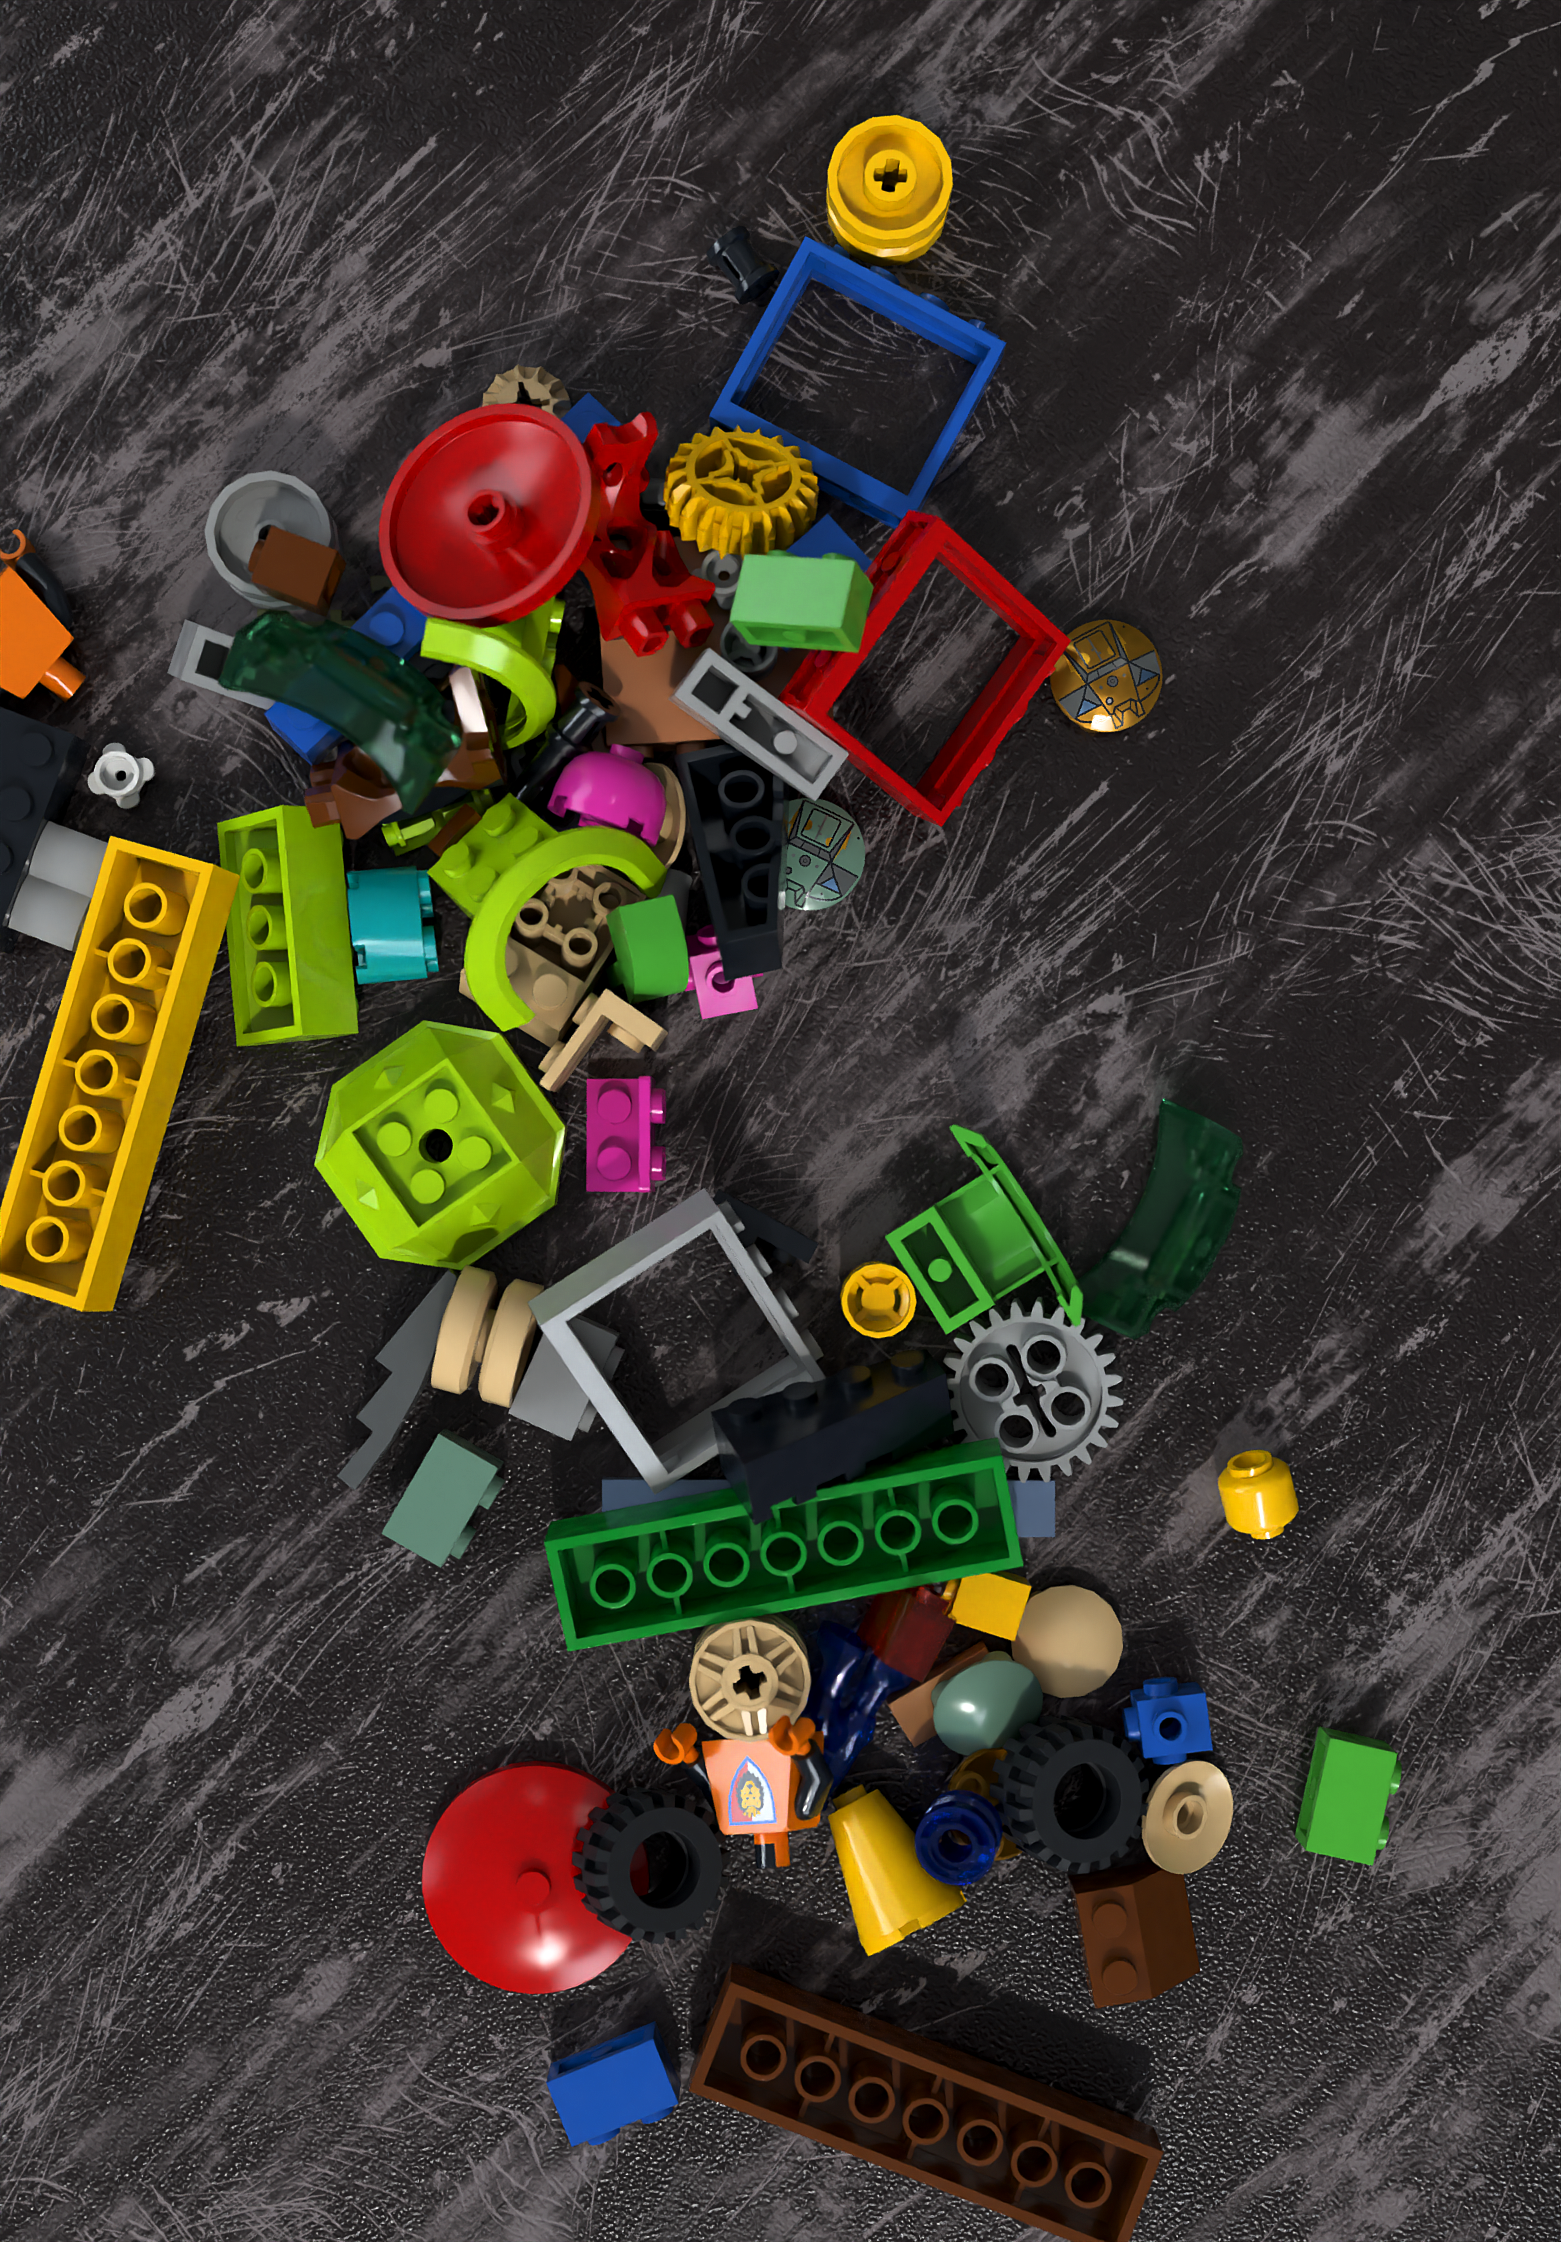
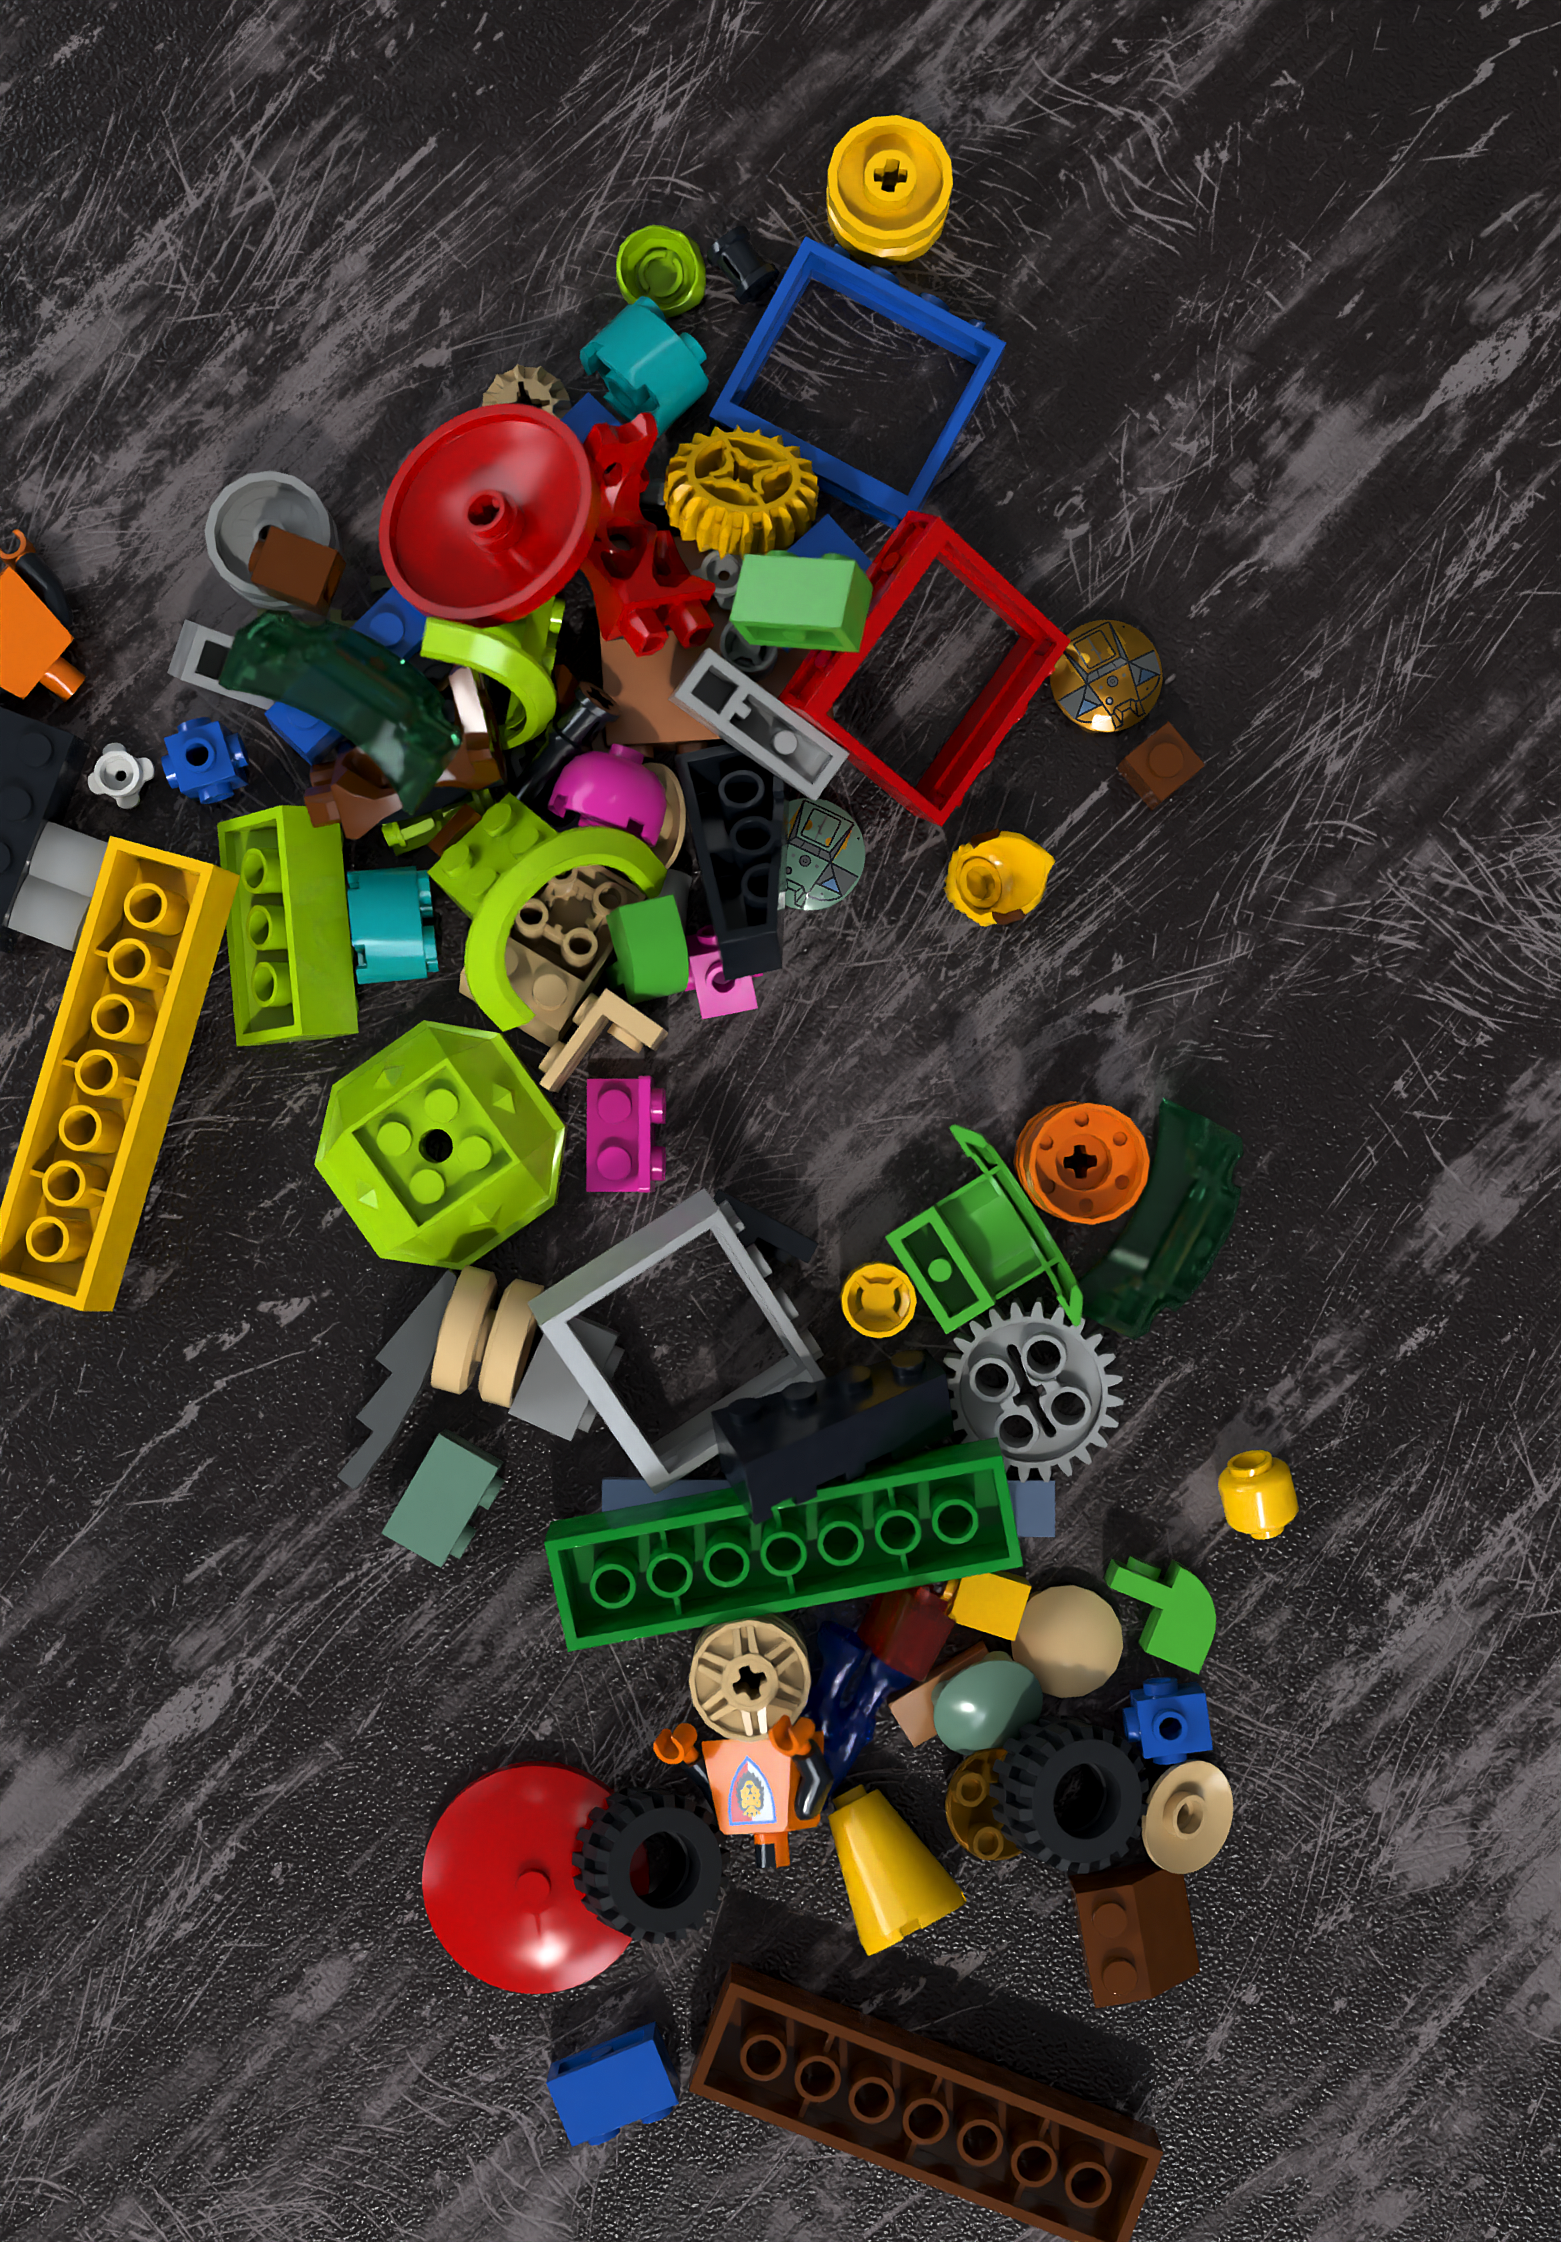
(221, 771): none -> blue brick
(647, 365): none -> teal brick
(663, 267): none -> lime hair
(955, 1862): clear blue wheel -> none
(997, 877): none -> yellow hair
(1104, 1185): none -> orange wheel
(1160, 765): none -> reddish brown brick
(1181, 1614): none -> bright green brick
(1348, 1796): bright green brick -> none

